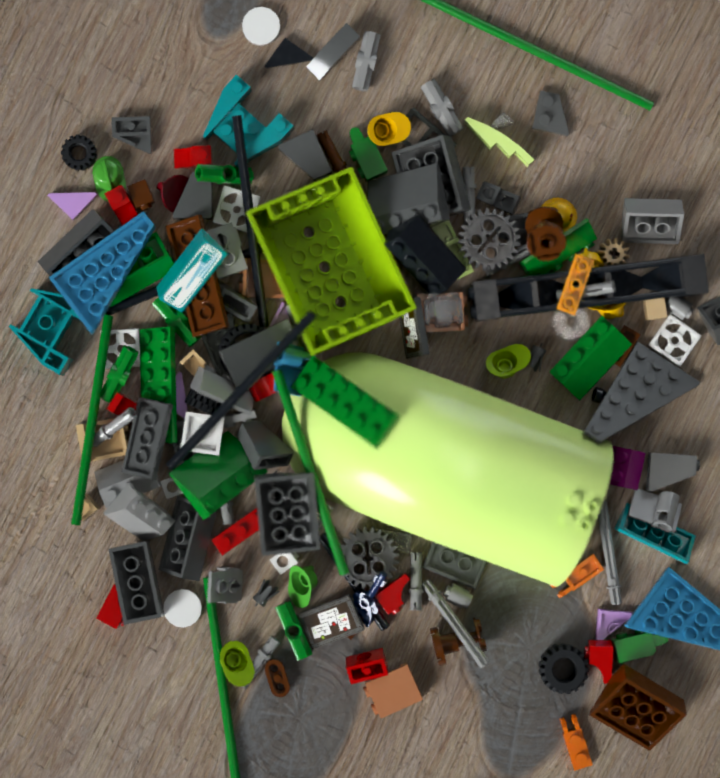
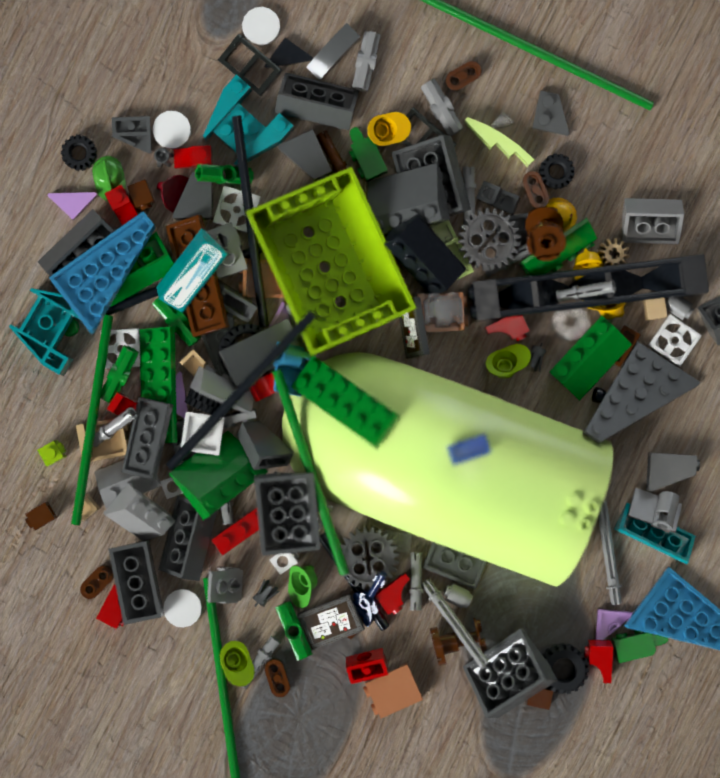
(40, 516): none -> reddish brown brick
(52, 453): none -> lime brick
(72, 329): none -> green plate
(96, 582): none -> reddish brown plate
(162, 156): none -> dark grey piece
(171, 129): none -> white tile
(237, 40): none -> pearl dark grey window
(316, 101): none -> dark grey slope
(463, 76): none -> reddish brown plate
(468, 449): none -> blue plate
(511, 676): none -> dark grey slope
(512, 326): none -> red arch
(535, 190): none -> reddish brown plate
(541, 699): none -> reddish brown brick
(560, 160): none -> black tyre
(576, 744): orange hinge -> none
(578, 272): light orange tile -> none
(581, 574): orange hinge -> none
(626, 467): magenta slope -> none
(638, 707): reddish brown slope -> none

